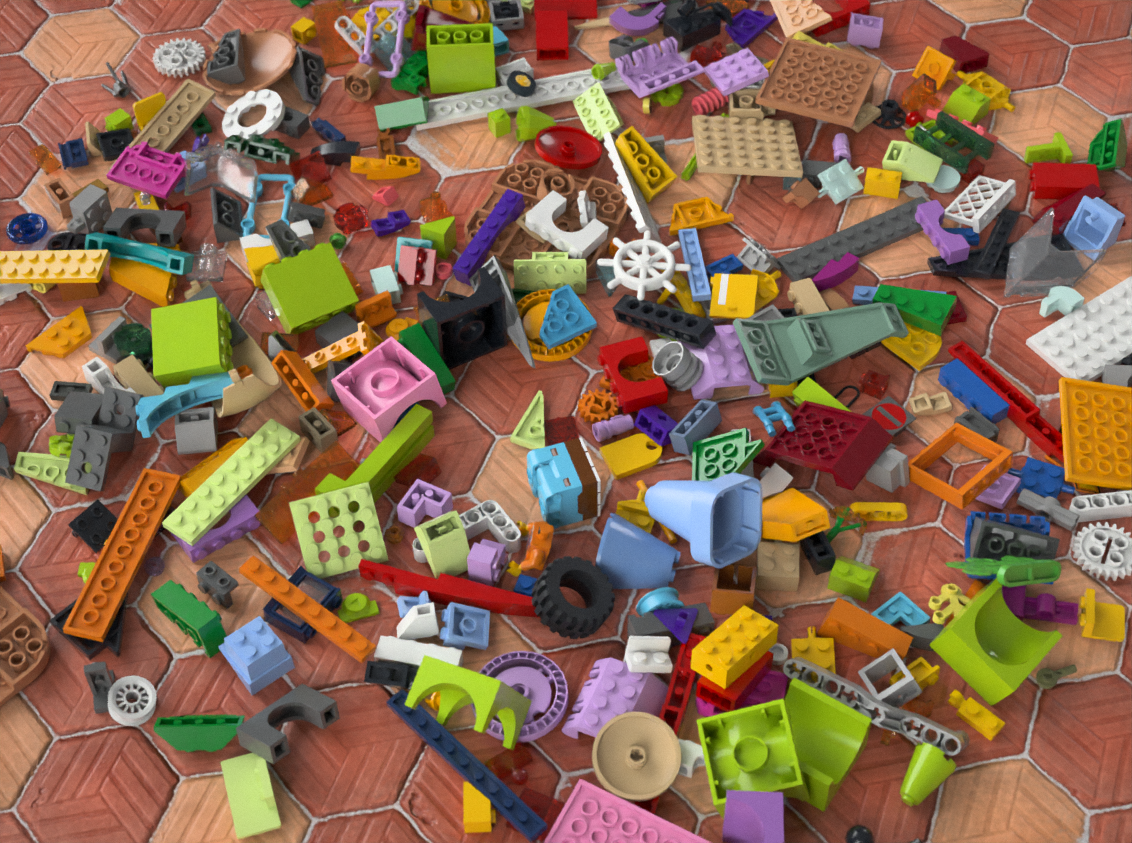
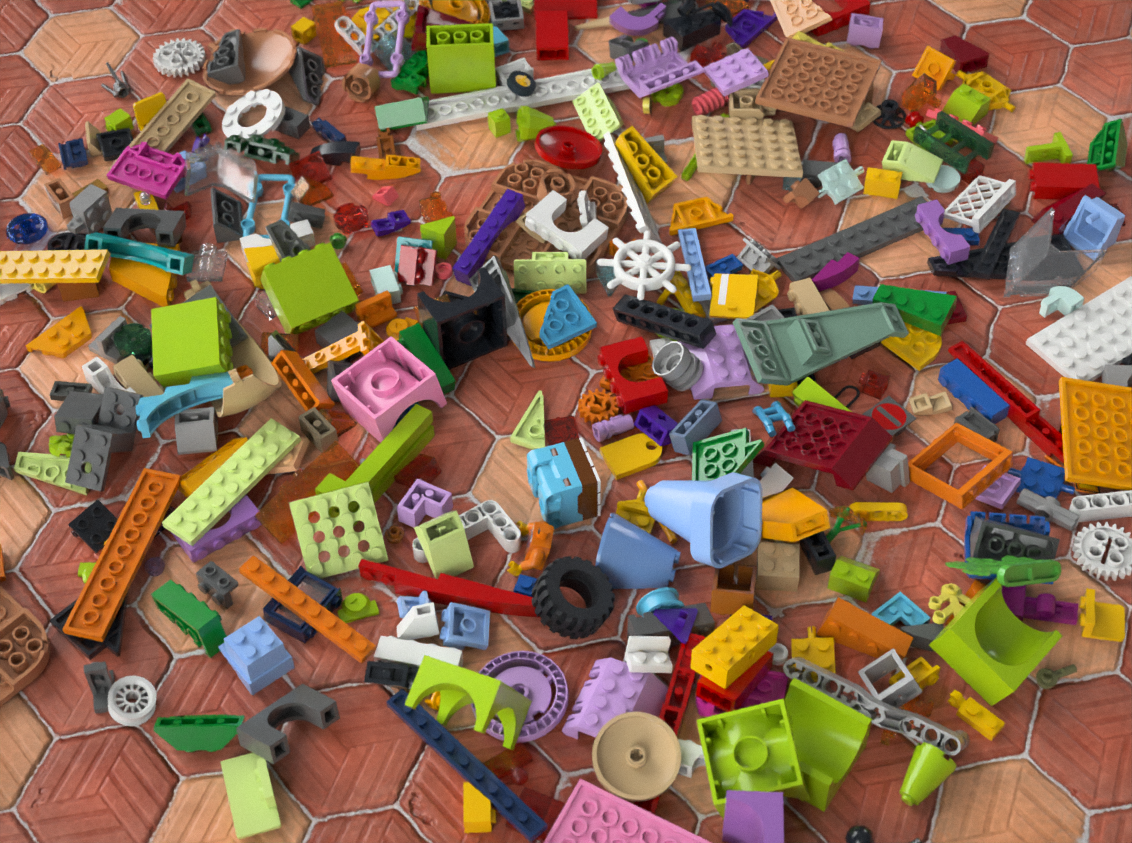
(486, 561): lavender brick -> none

